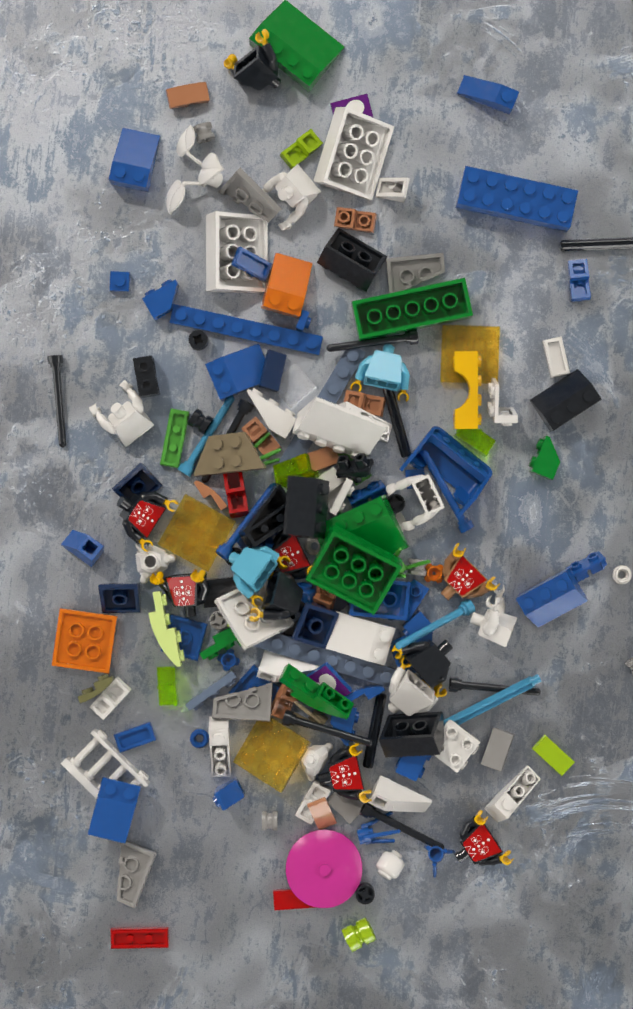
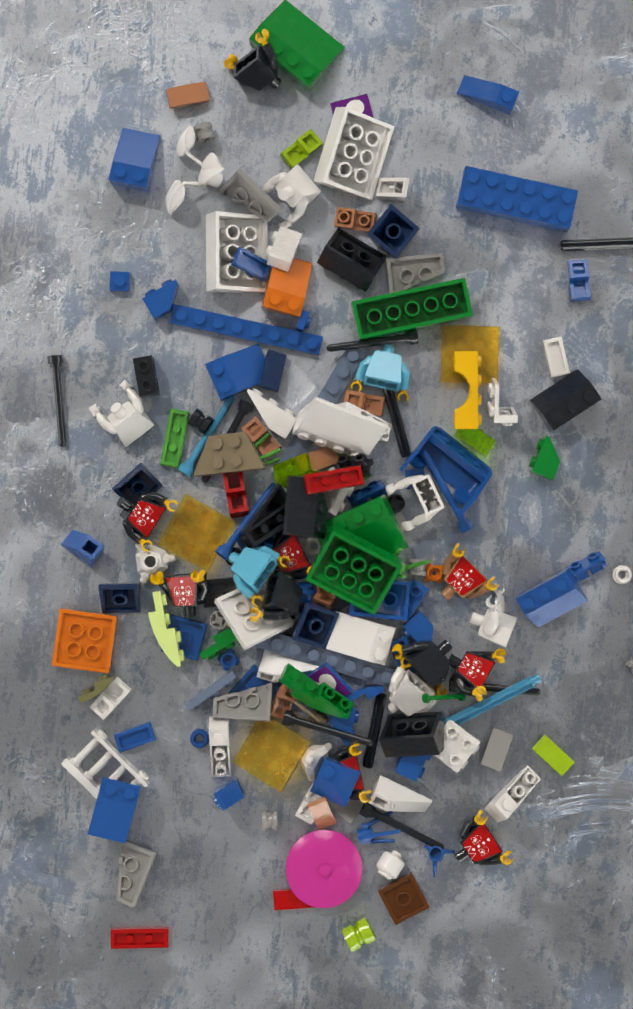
(167, 685): clear neon green panel -> none
(201, 340): black wheel -> none
(206, 491): nougat slope -> none
(283, 249): none -> white brick
(333, 480): none -> red tile
(335, 781): none -> blue slope
(366, 896): black wheel -> none
(392, 231): none -> dark blue slope
(403, 898): none -> reddish brown plate
(426, 698): none -> green axle
(465, 608): dark azure piece -> none
(473, 671): none -> torso

